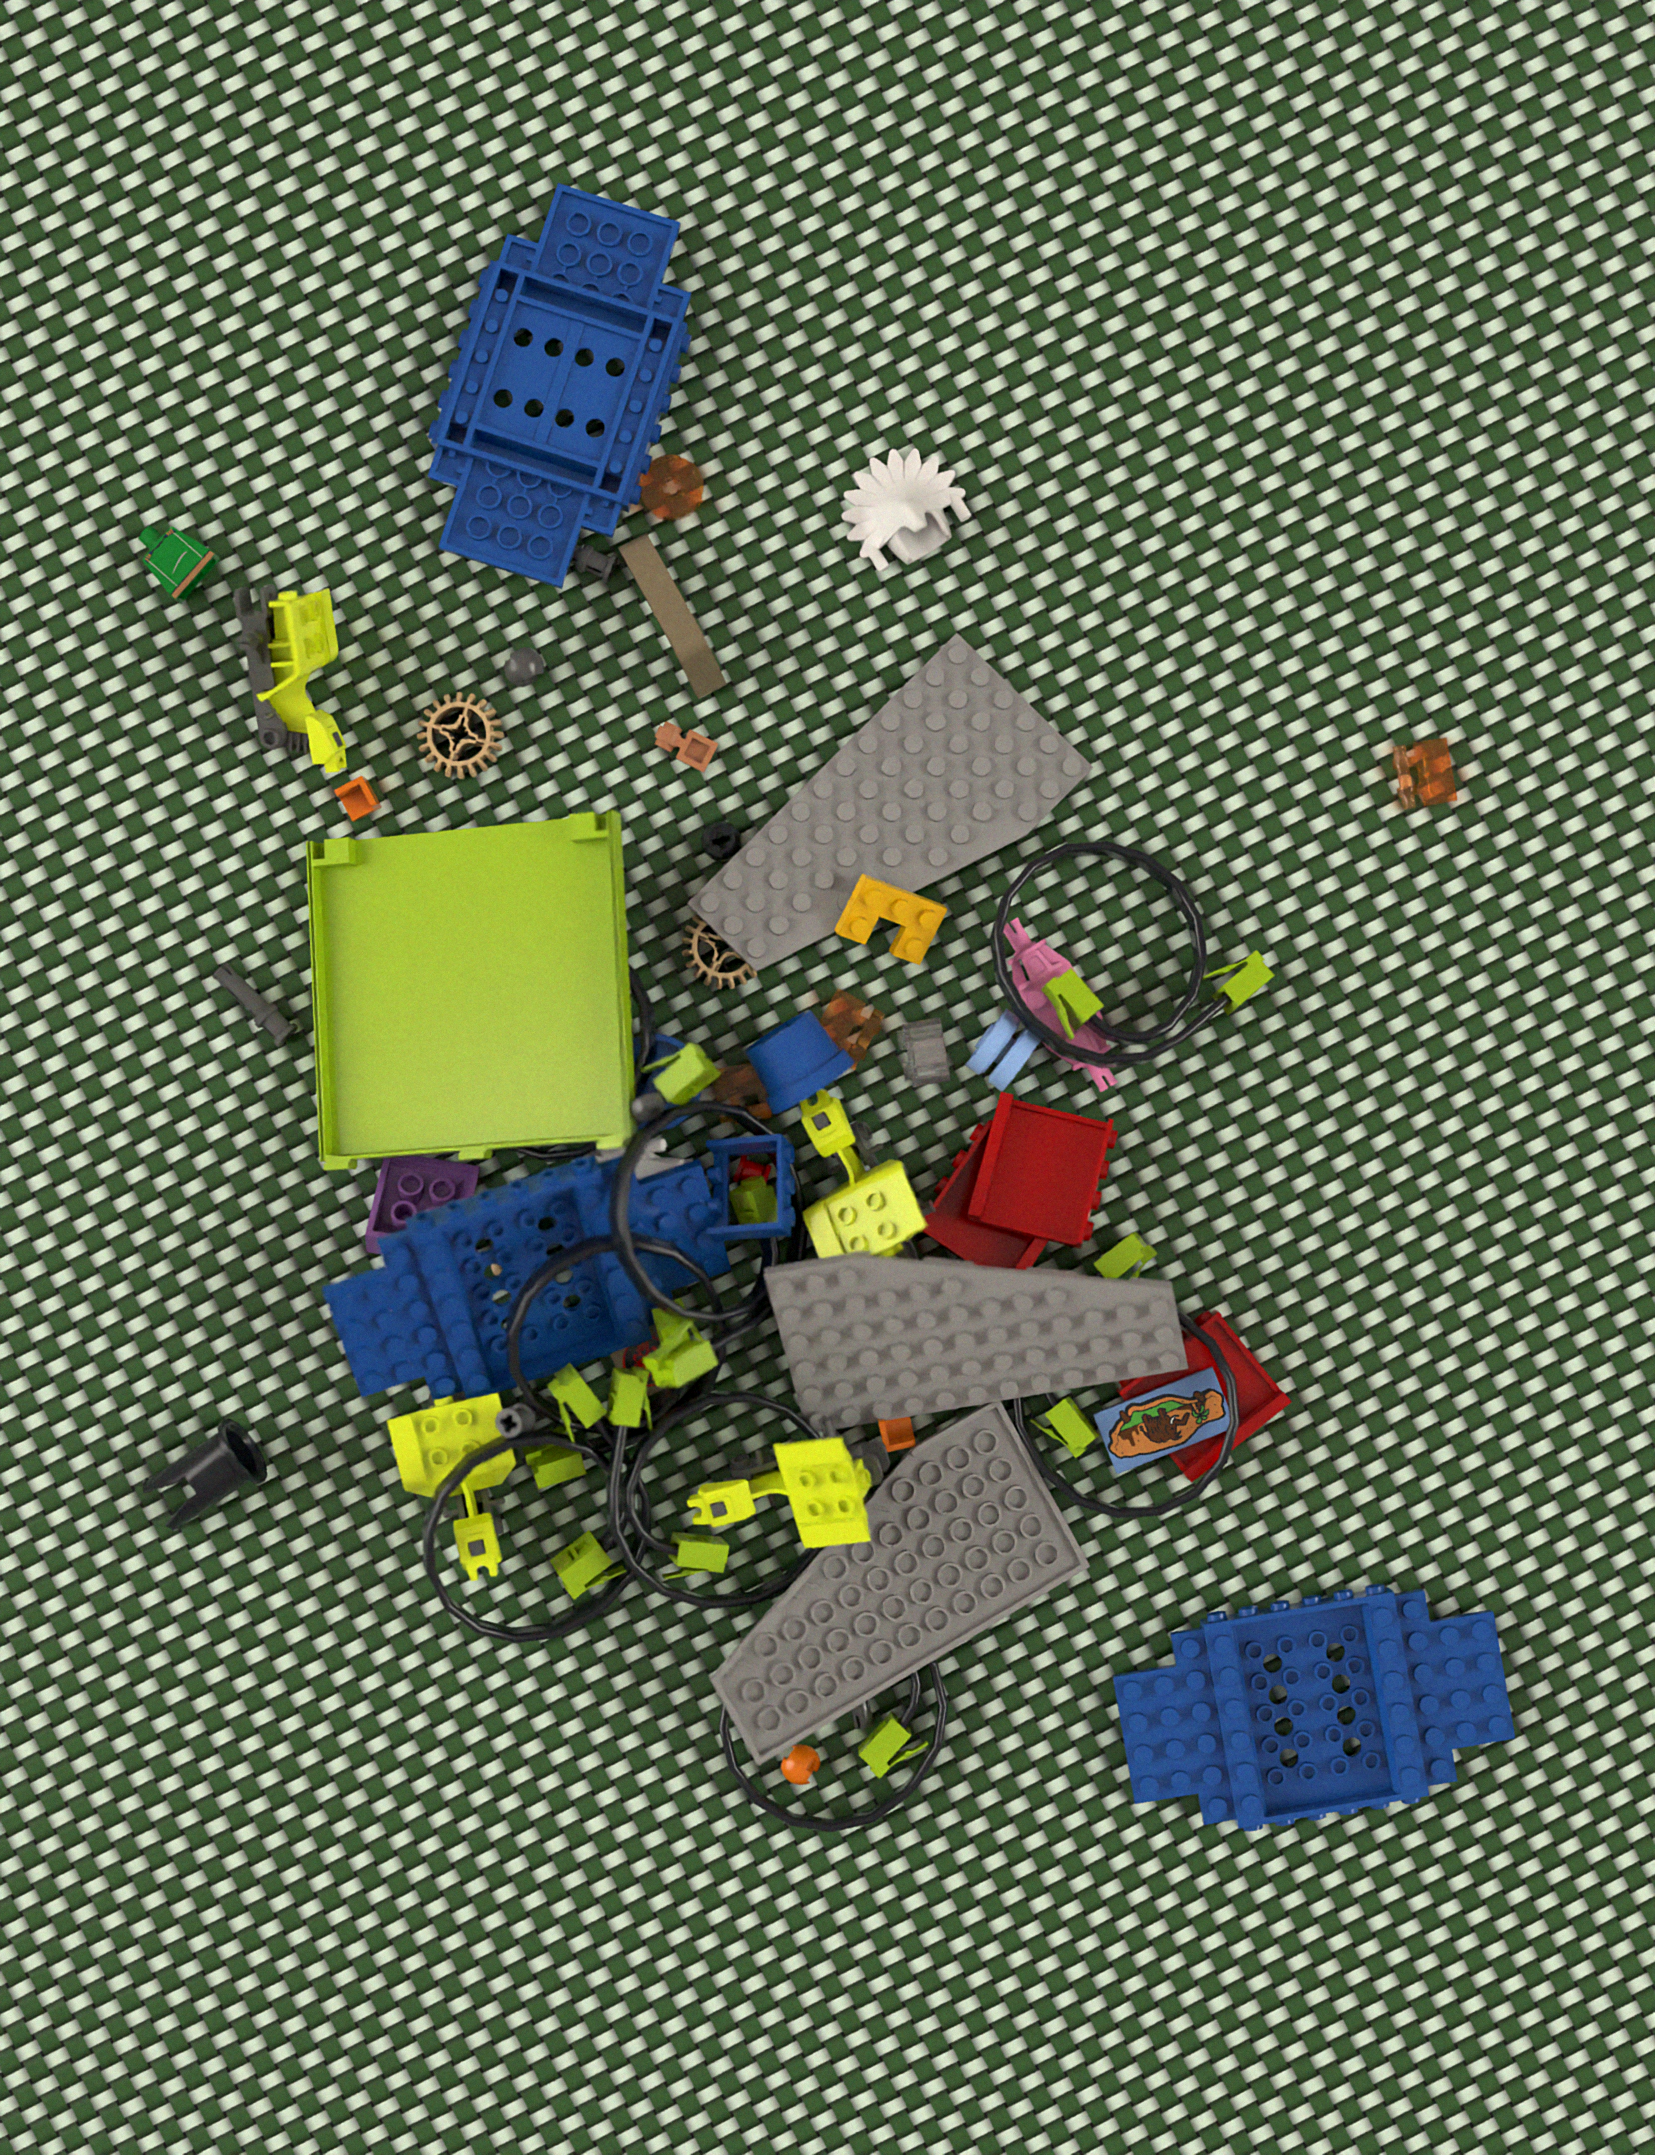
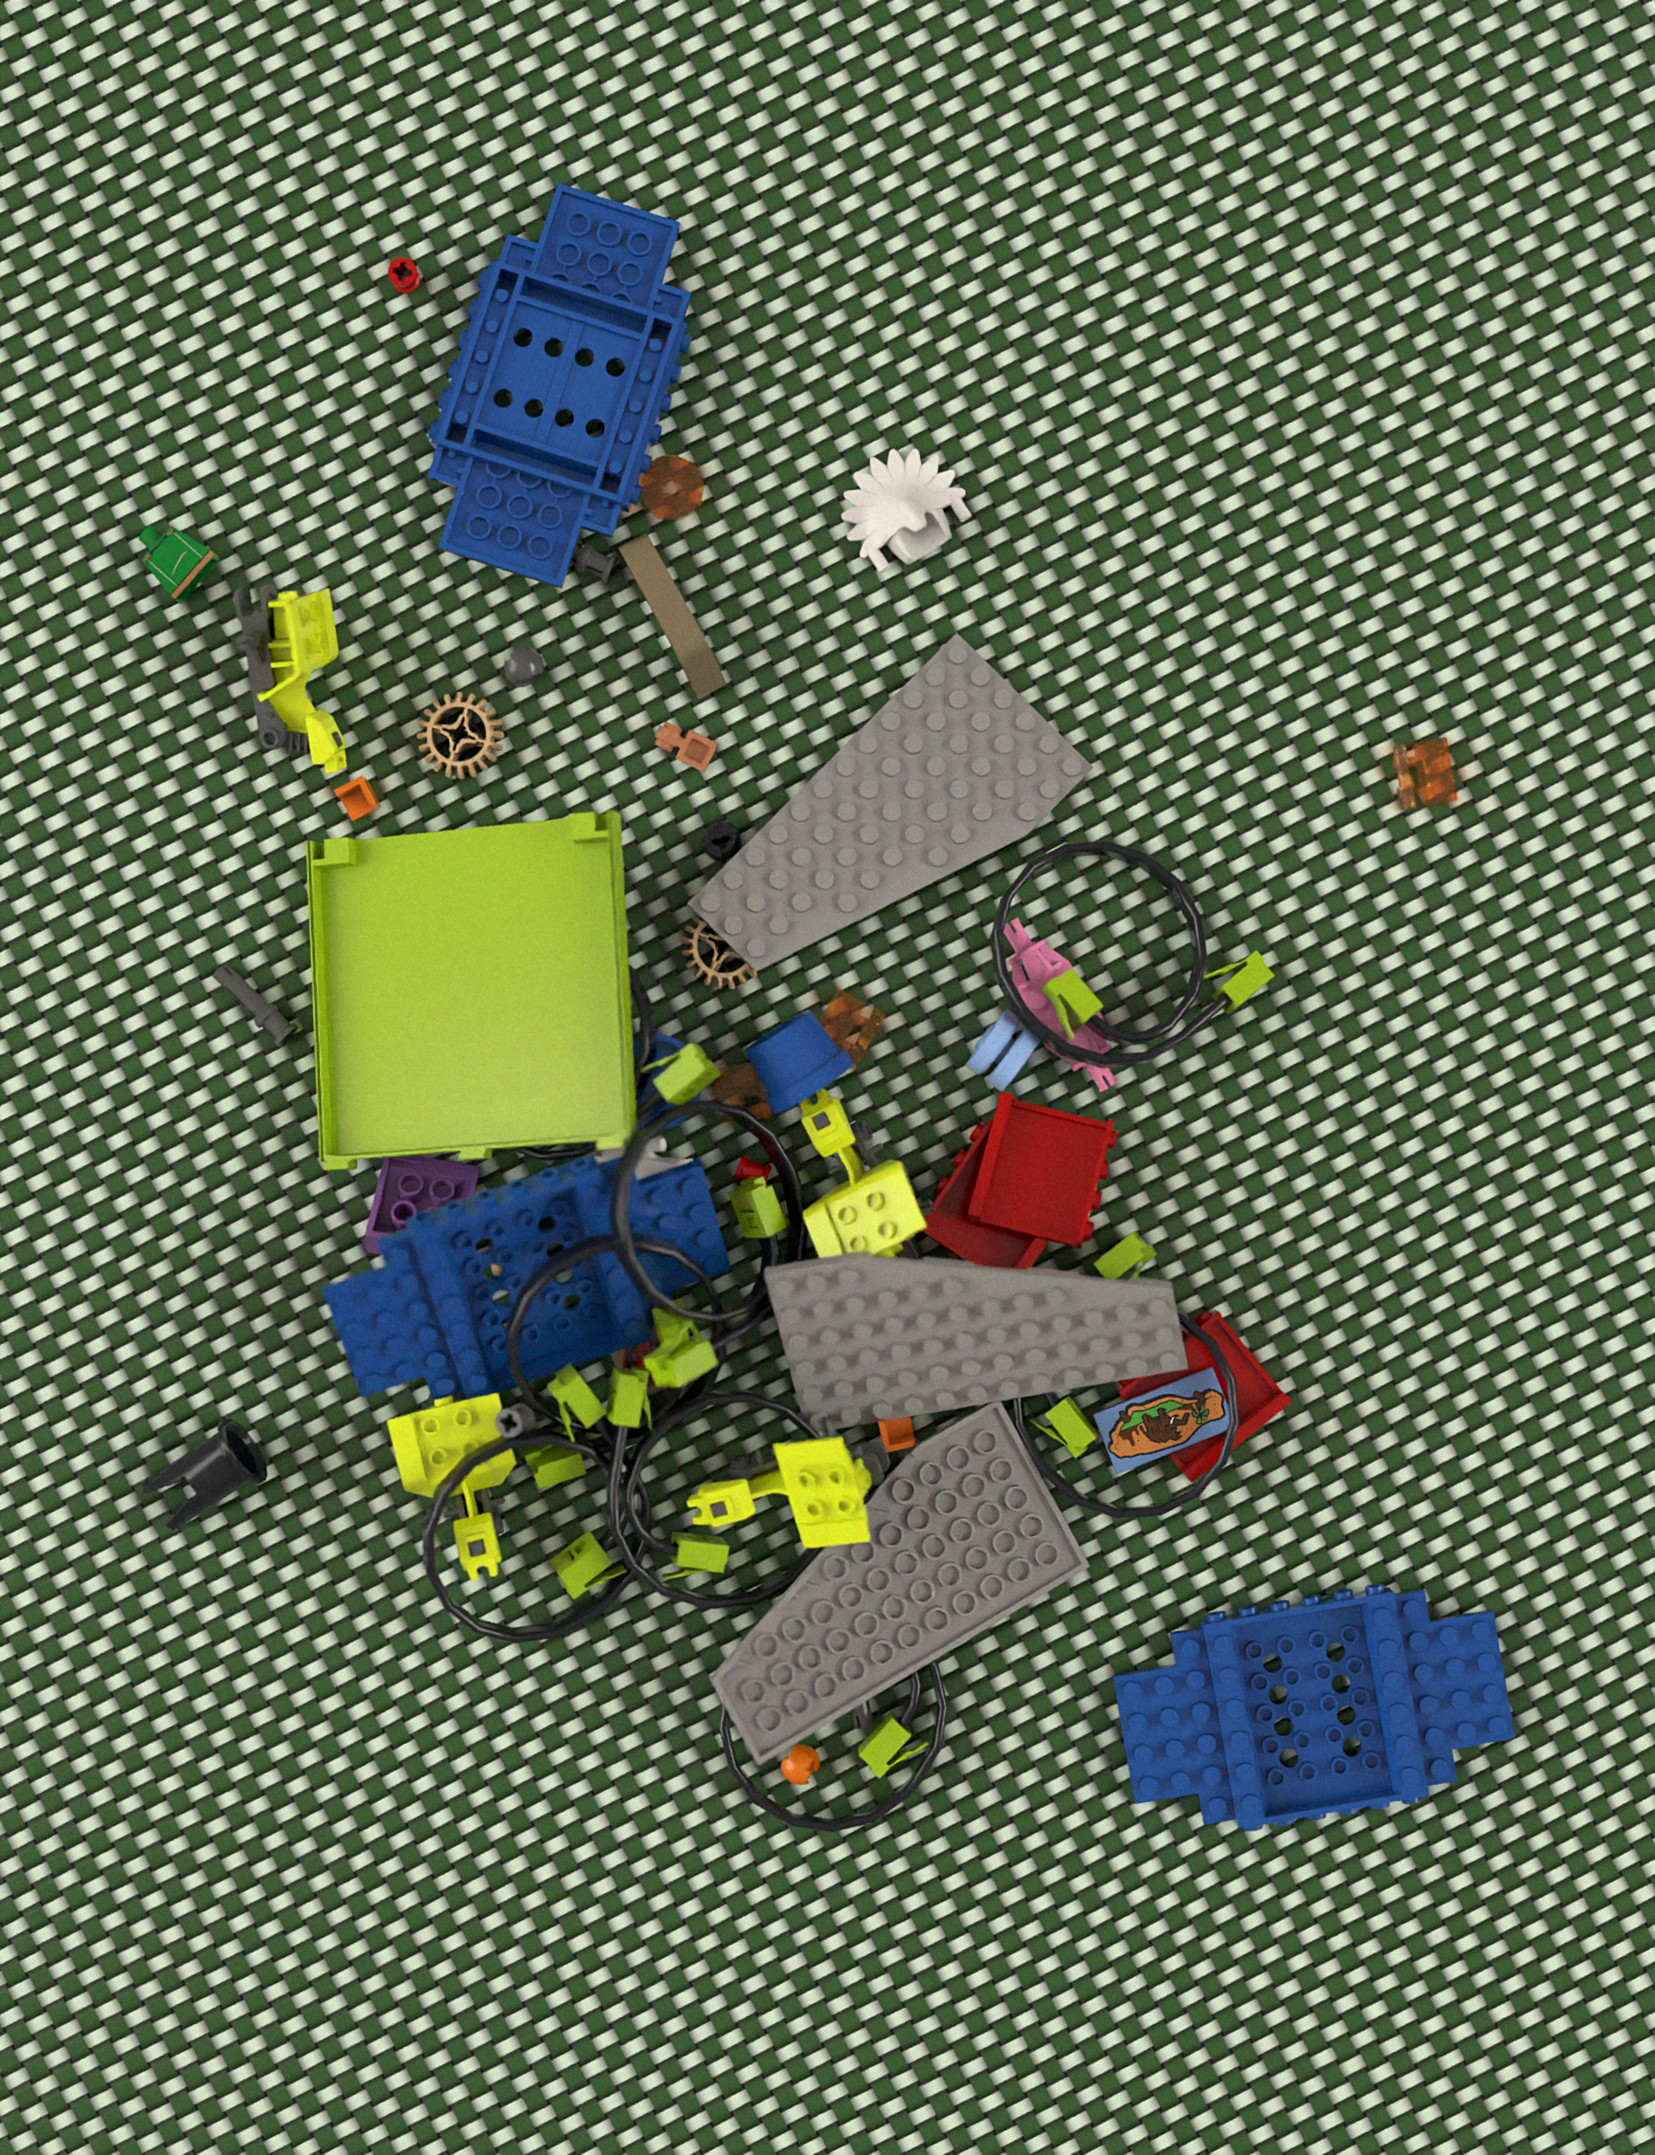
(398, 267): none -> red bush
(648, 1107): dark grey tile -> none
(719, 1178): blue window -> none
(876, 899): yellow plate -> none
(924, 1052): clear brick -> none

